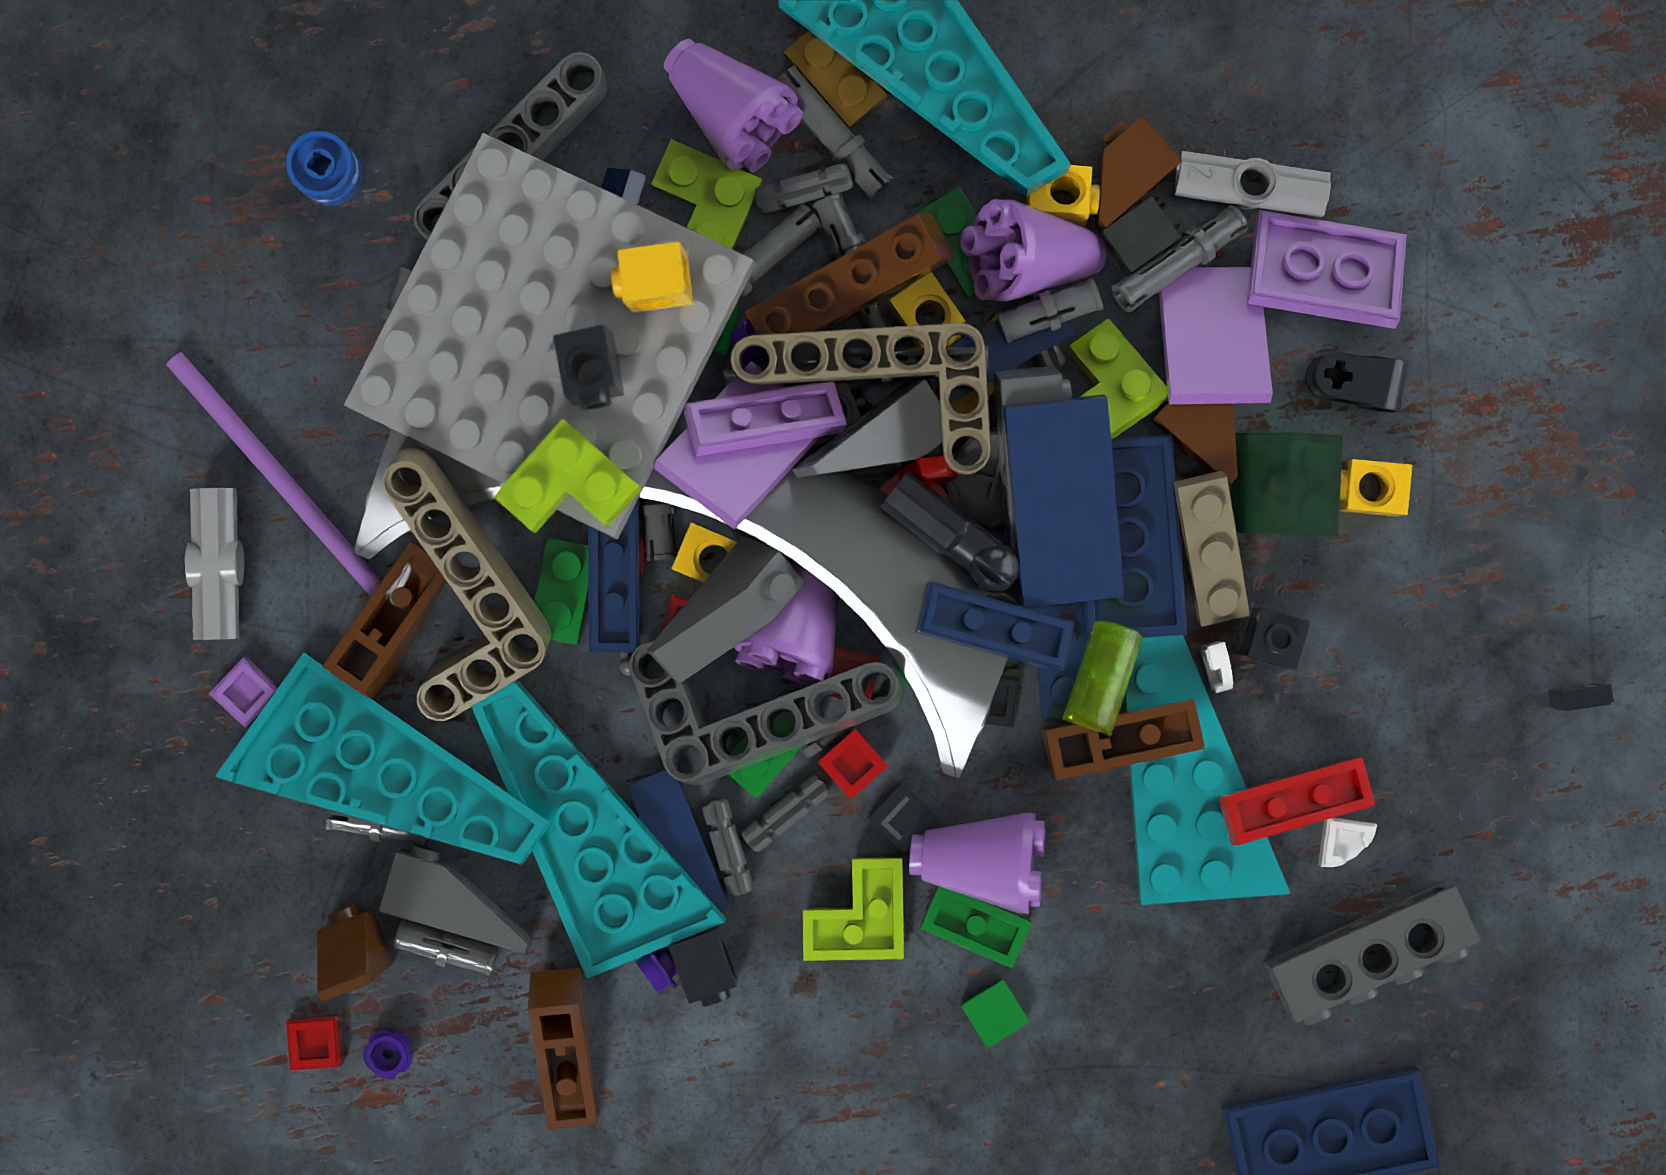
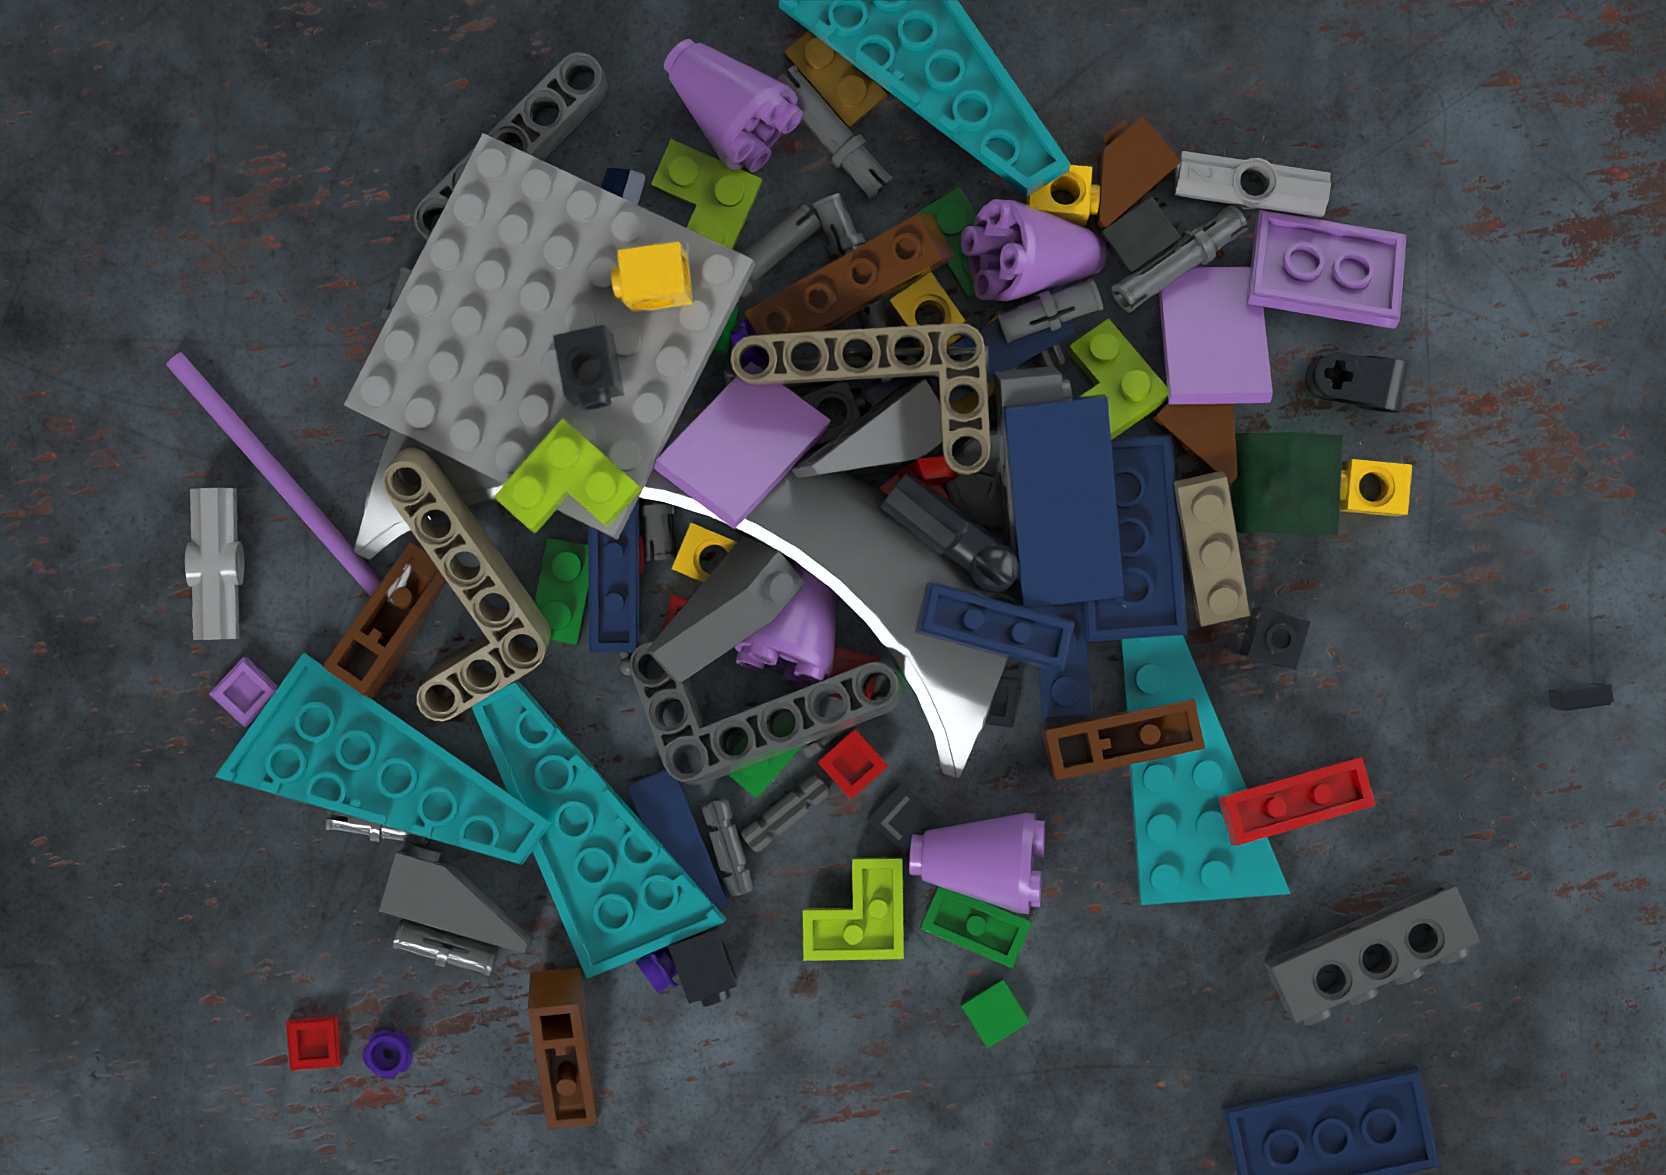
(324, 168): blue wheel -> none
(350, 952): reddish brown slope -> none
(764, 418): medium lavender tile -> none
(803, 188): dark grey axle -> none
(1103, 677): clear neon green brick -> none
(1217, 666): white tile -> none
(1344, 840): white tile -> none

